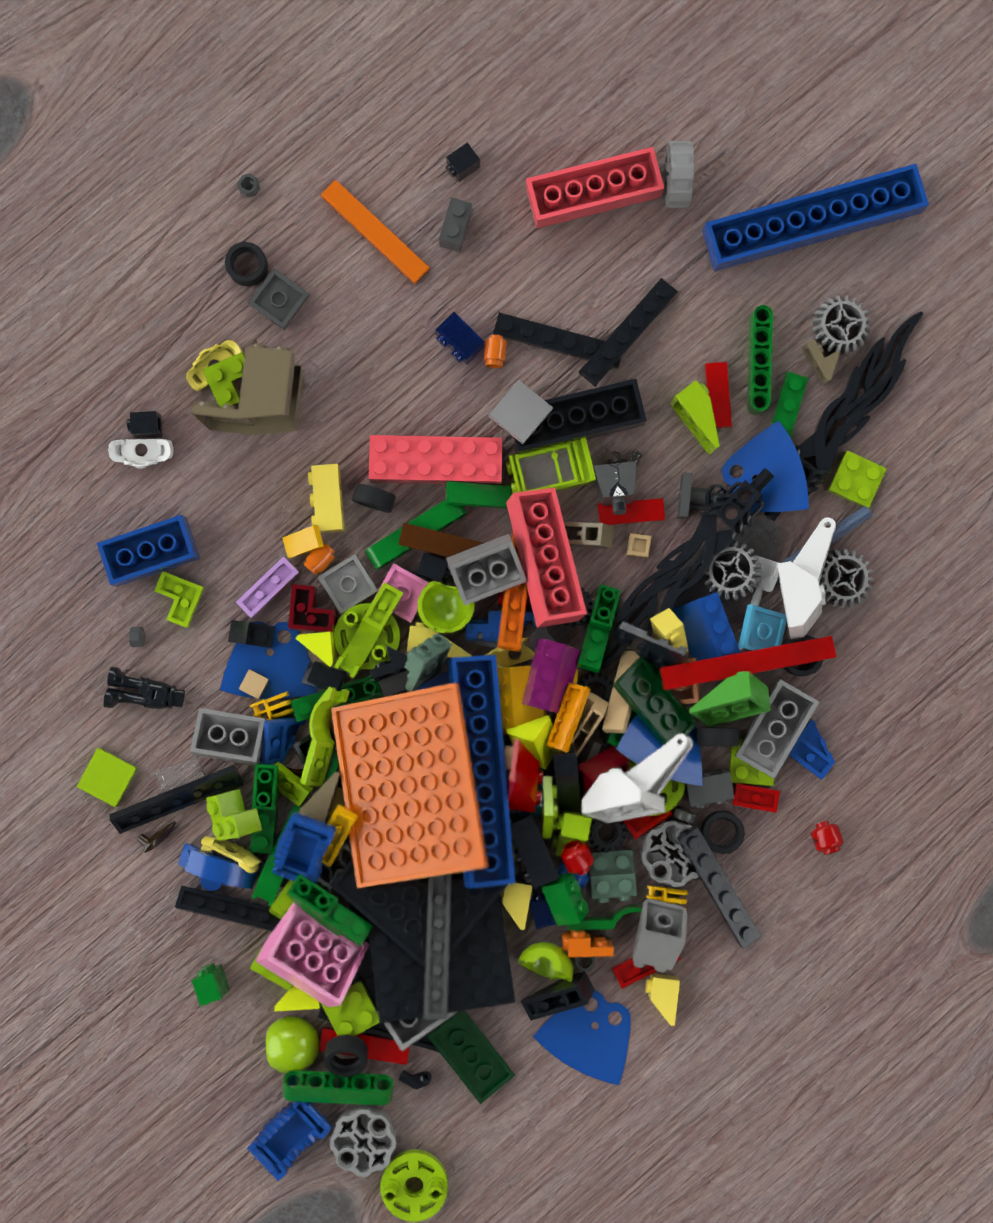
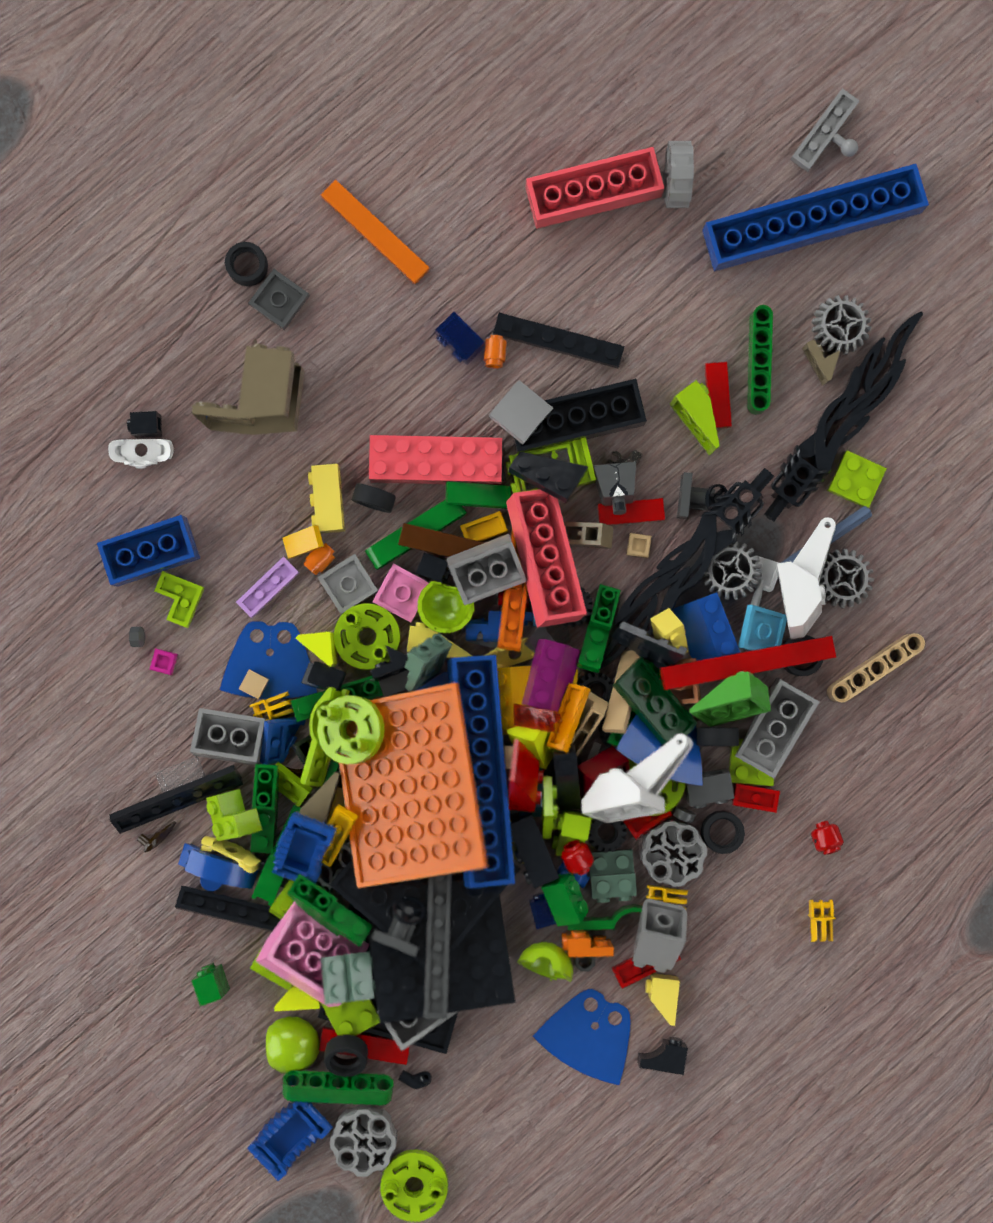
(107, 777): lime tile -> none
(152, 693): black piece -> none
(163, 661): none -> dark pink tile
(196, 376): light yellow piece -> none
(221, 378): lime plate -> none
(248, 185): dark grey tile -> none
(251, 634): black slope -> none
(304, 614): dark red brick -> none
(337, 718): none -> lime piece
(347, 978): none -> sand green plate
(369, 629): lime piece -> none
(402, 926): none -> dark grey piece
(455, 224): dark grey brick -> none
(462, 162): black brick -> none
(471, 1055): dark green tile -> none
(485, 527): none -> yellow tile
(516, 901): light yellow slope -> none
(535, 717): none -> clear red hinge
(548, 474): none -> black wing
(559, 997): black slope -> none
(628, 332): black plate -> none
(667, 1058): none -> black arch
(718, 887): black plate -> none
(776, 453): blue piece -> none
(789, 401): green plate -> none
(812, 752): blue wing -> none
(821, 922): none -> yellow arm
(826, 131): none -> light grey plate
(885, 663): none -> tan beam

